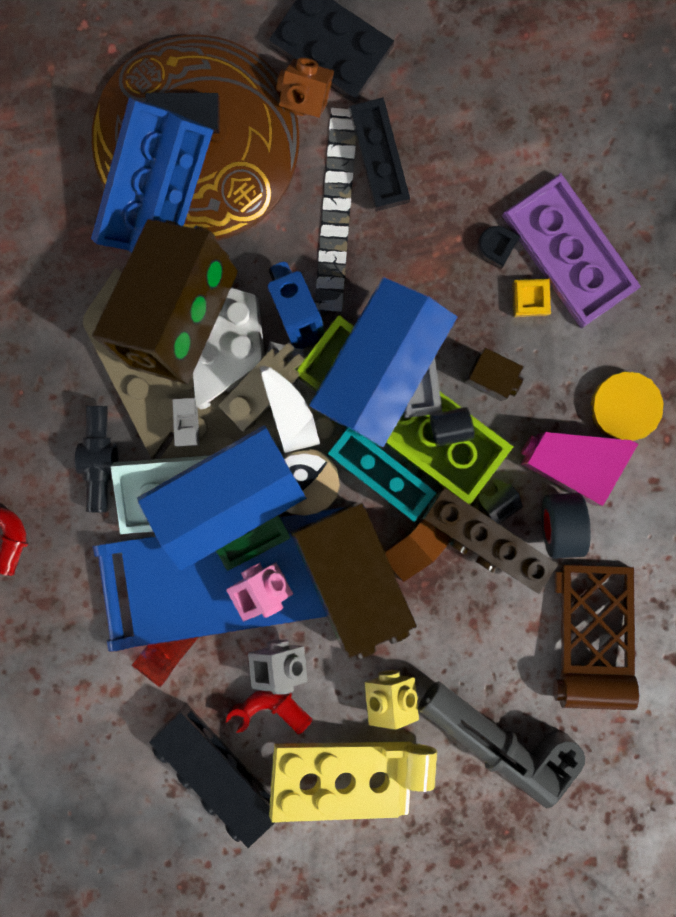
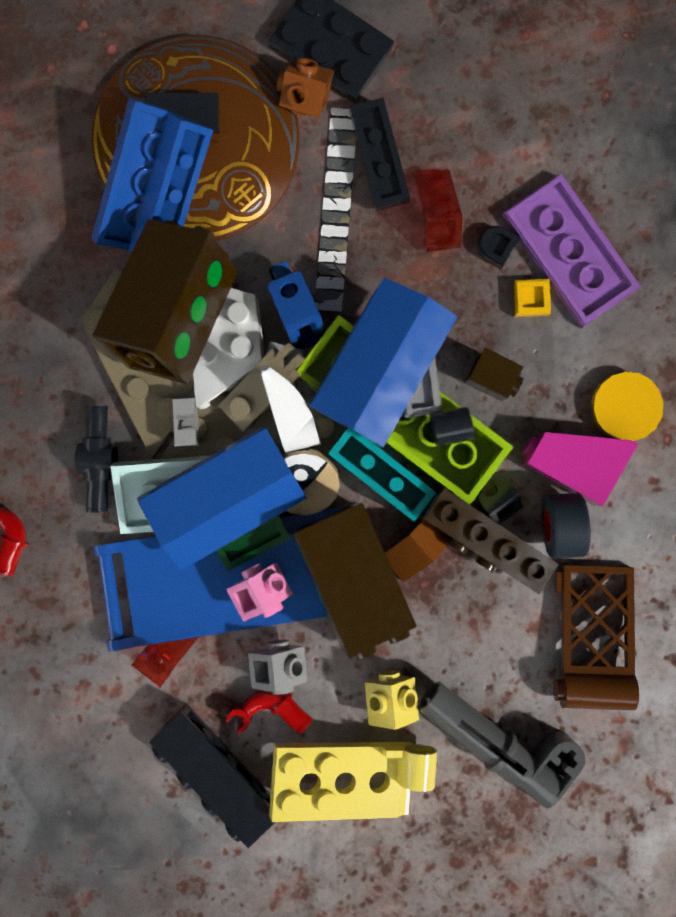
(440, 210): none -> clear red bracket

